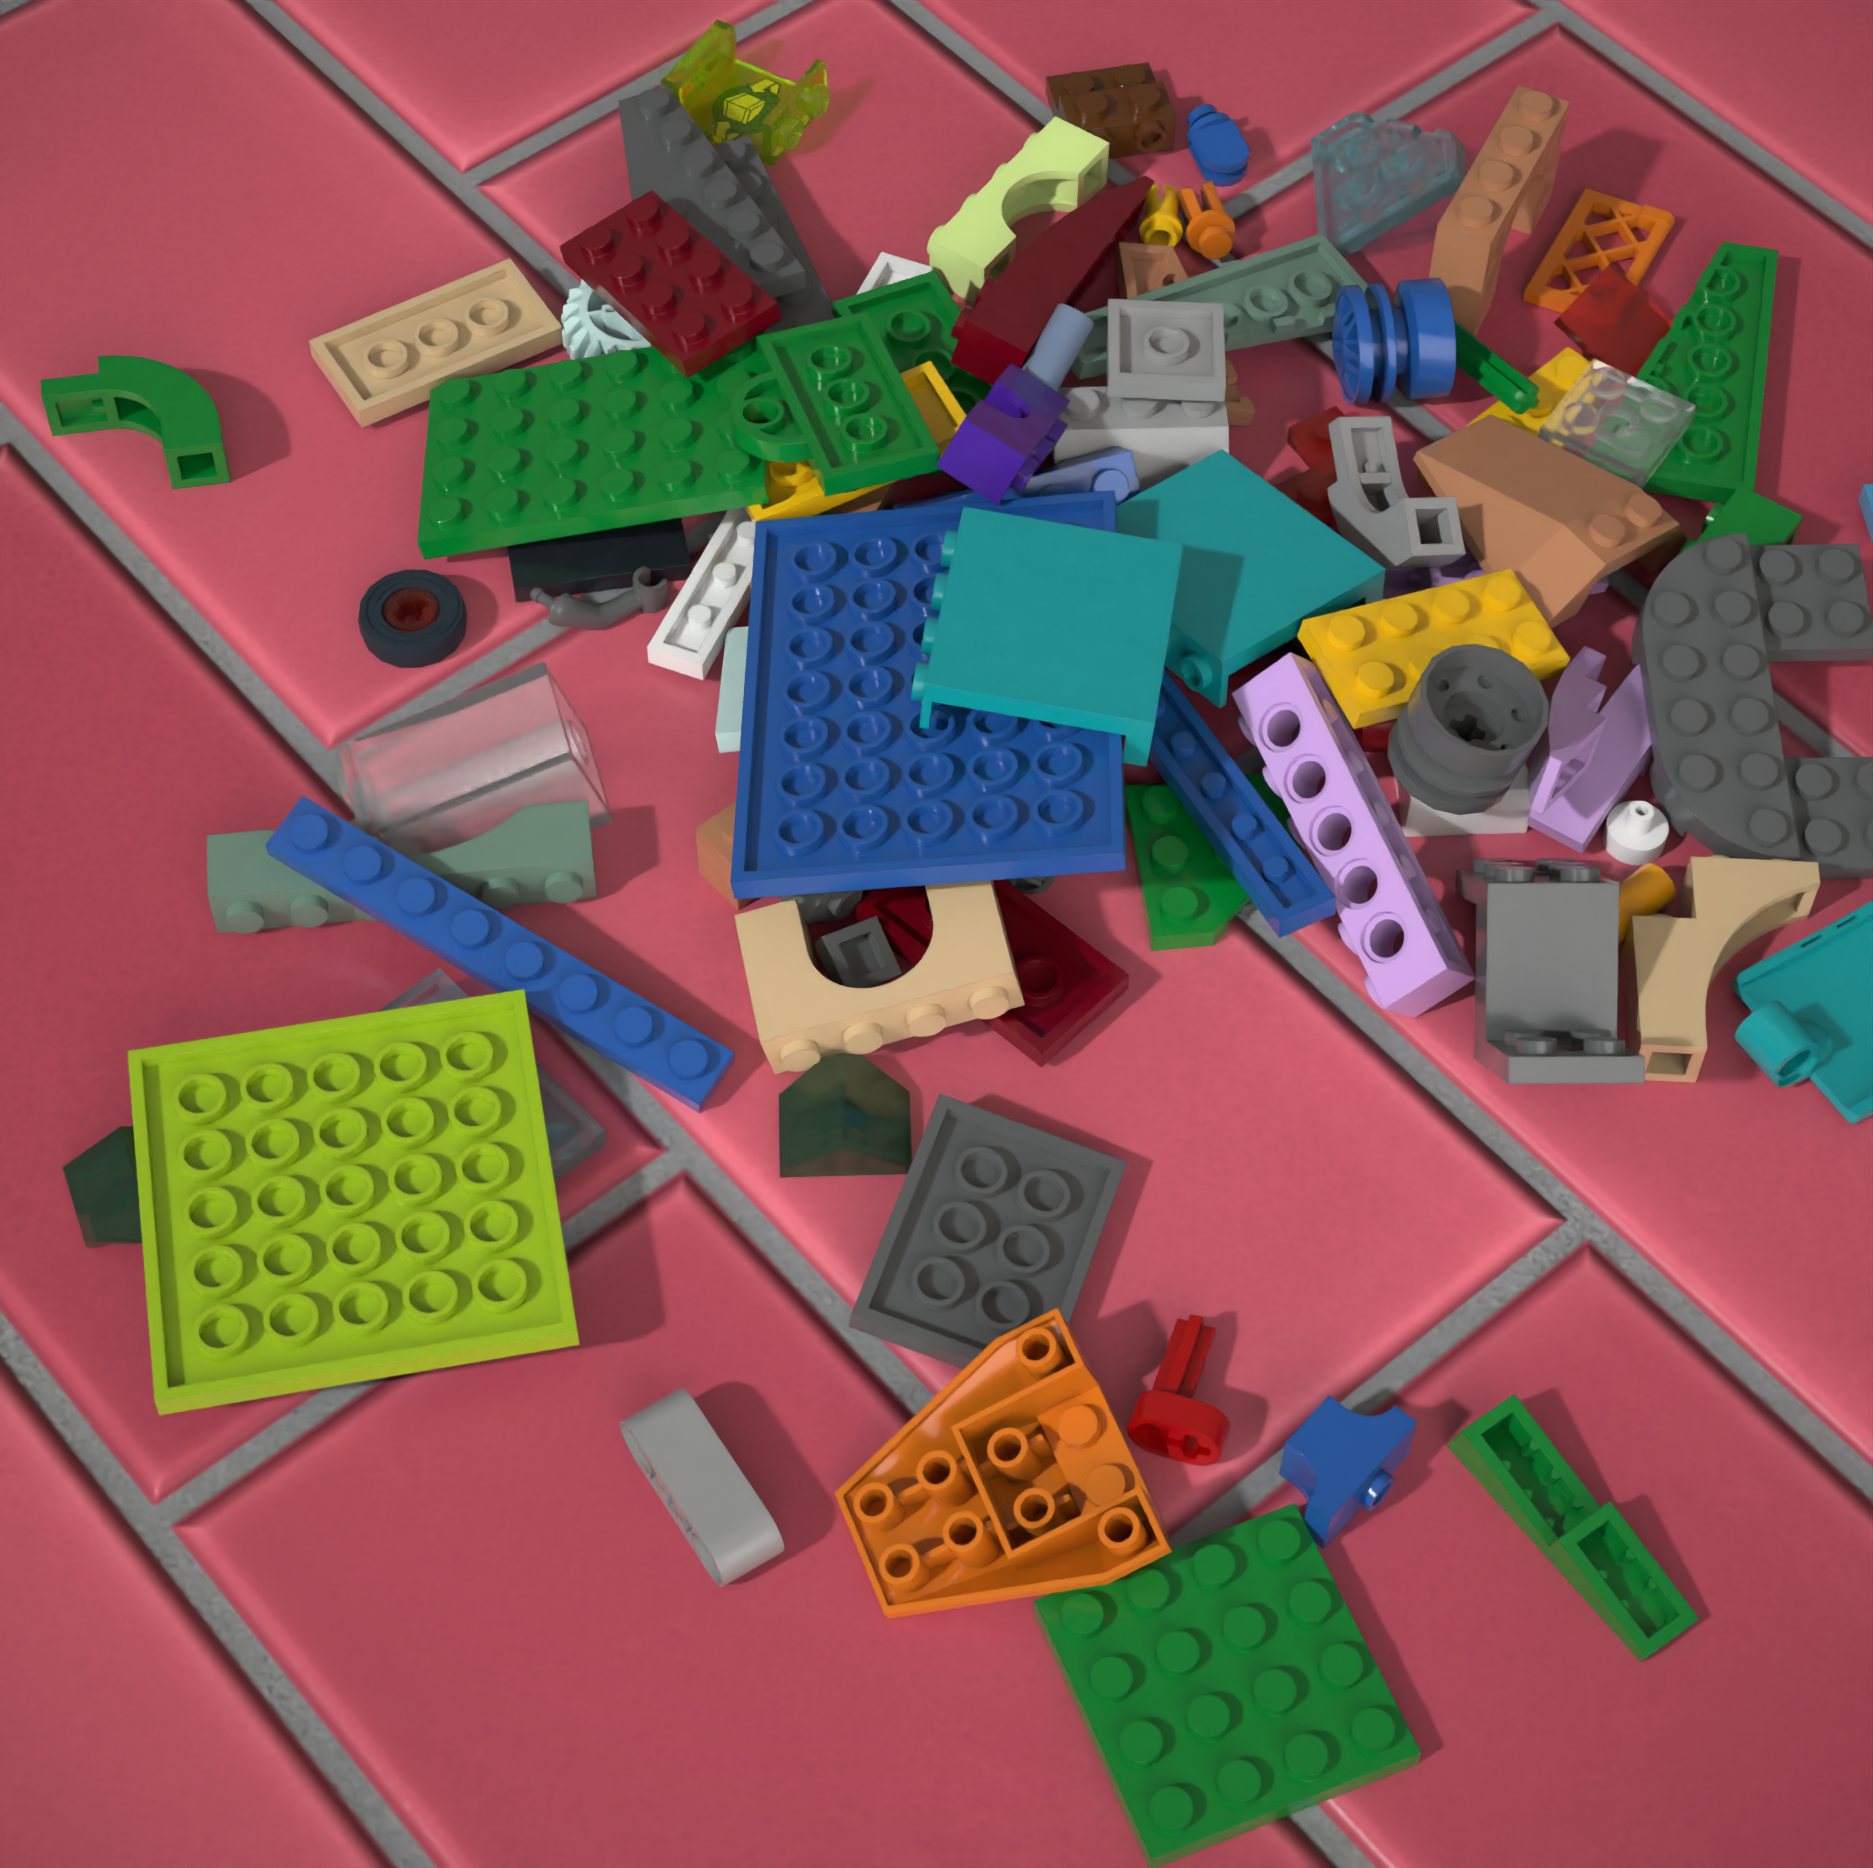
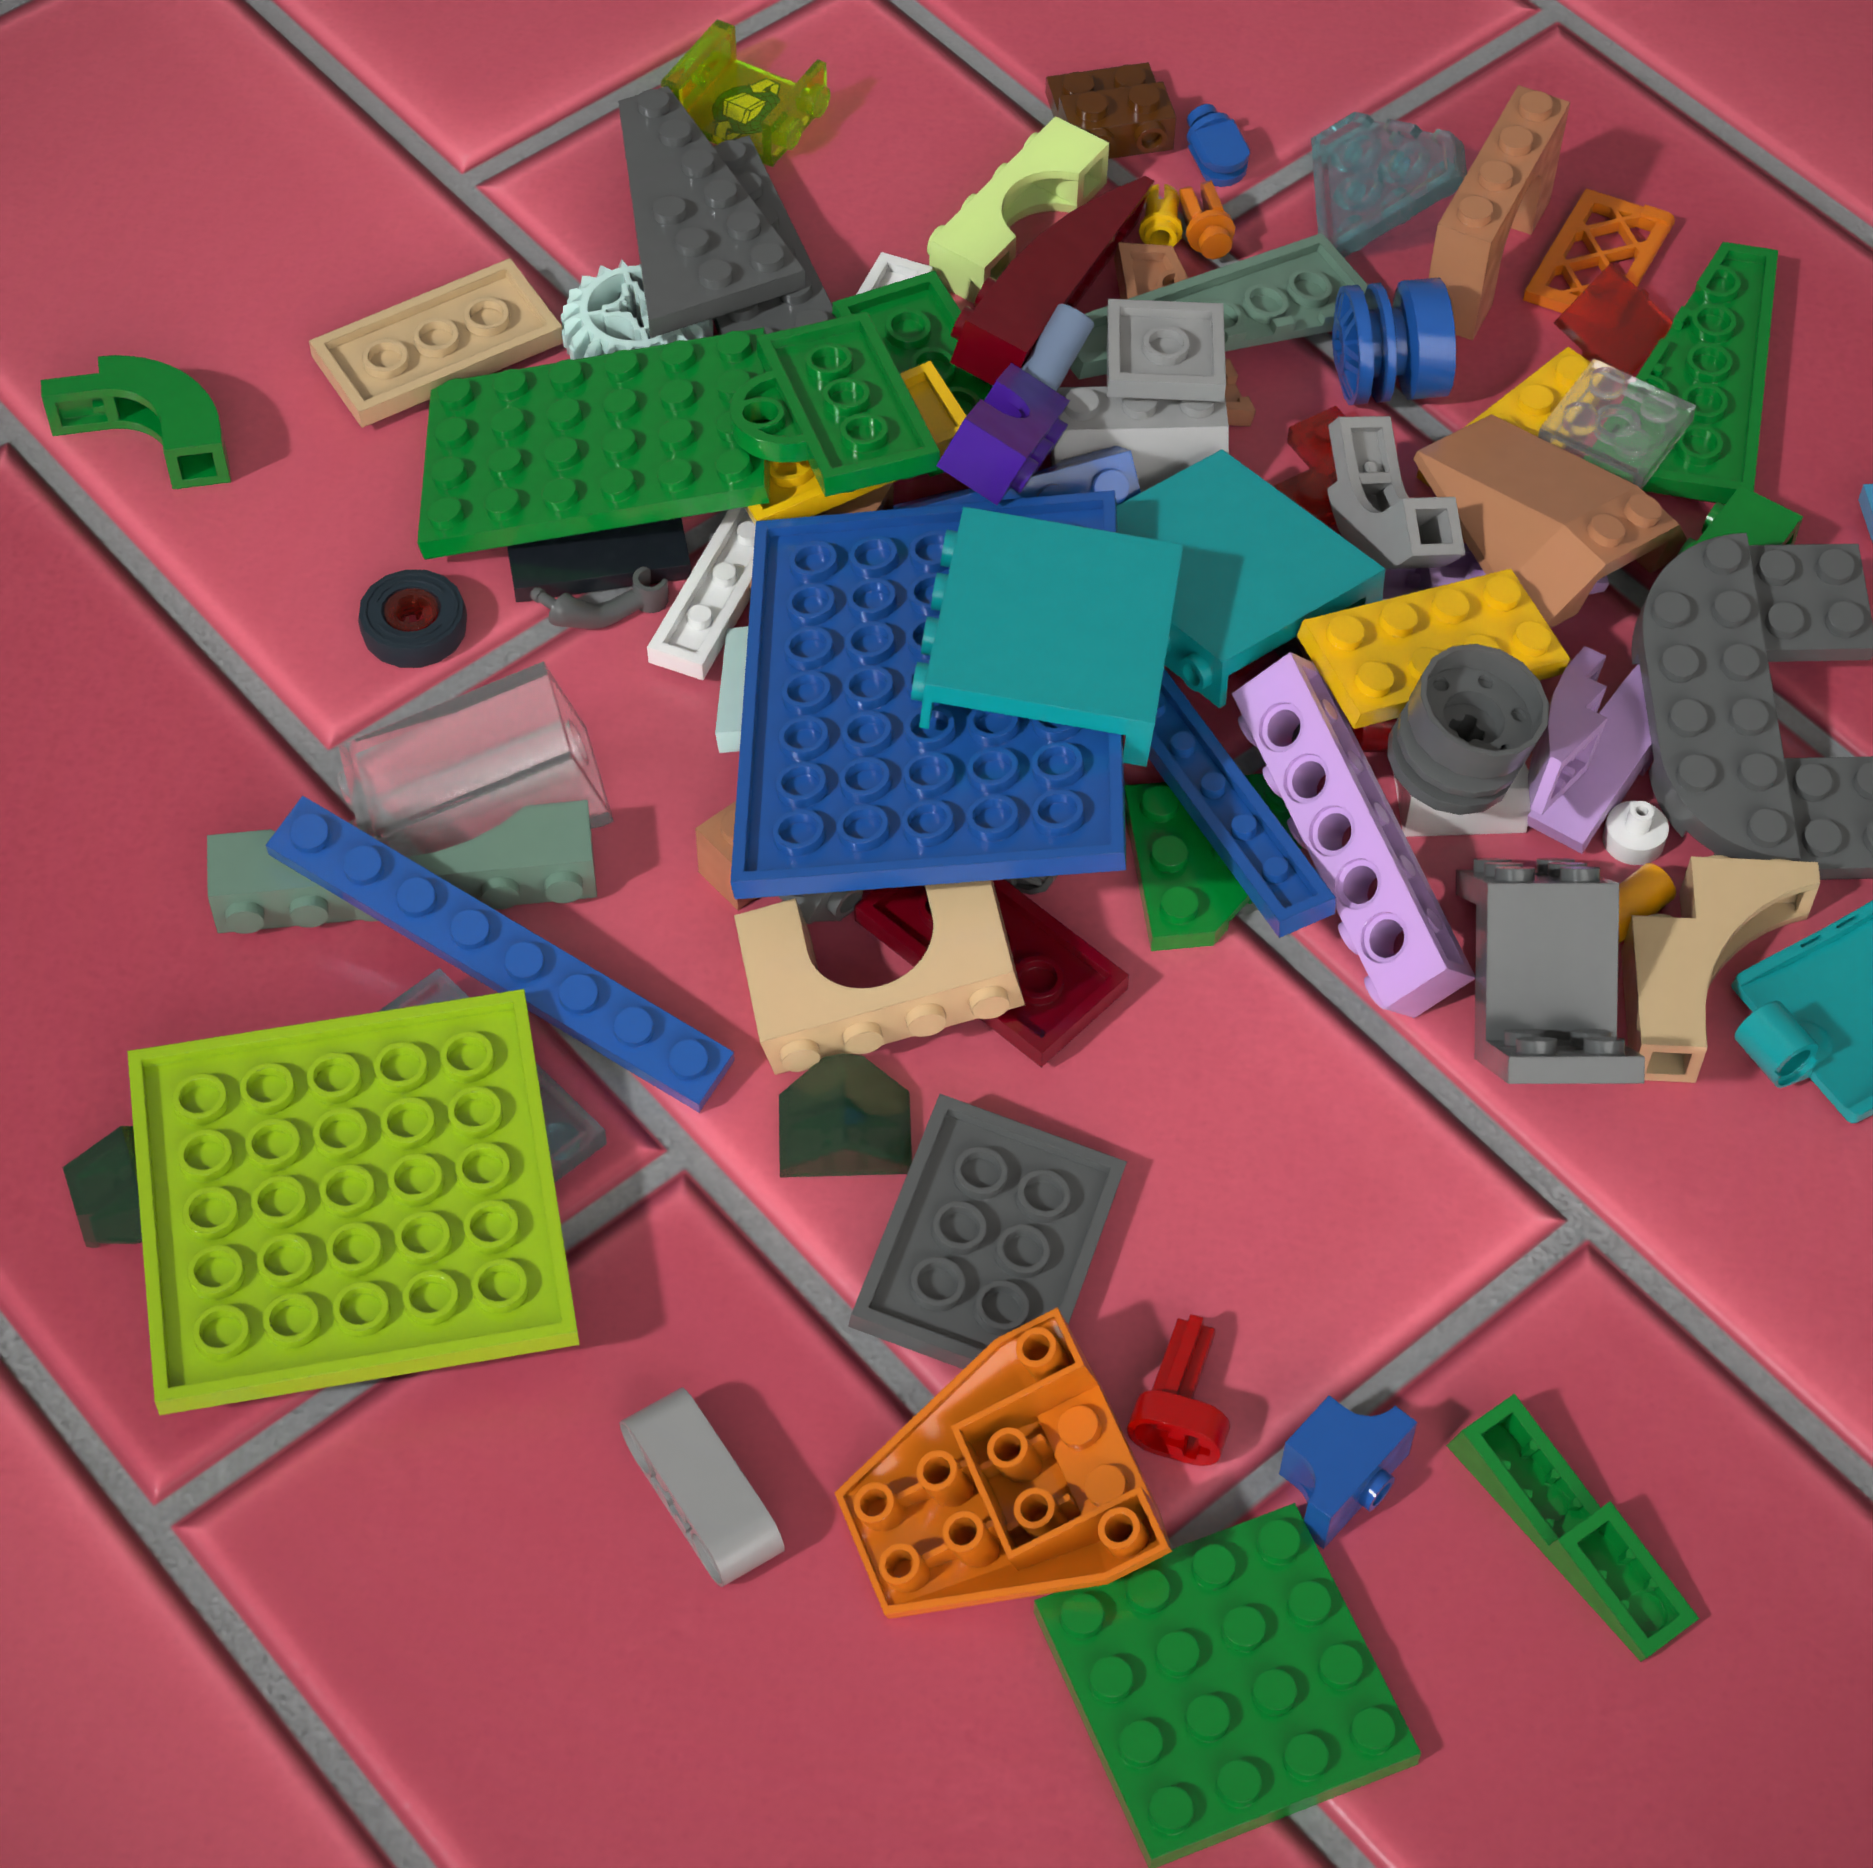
(670, 283): dark red plate -> none
(858, 955): dark grey plate -> none
(1494, 372): green axle -> none

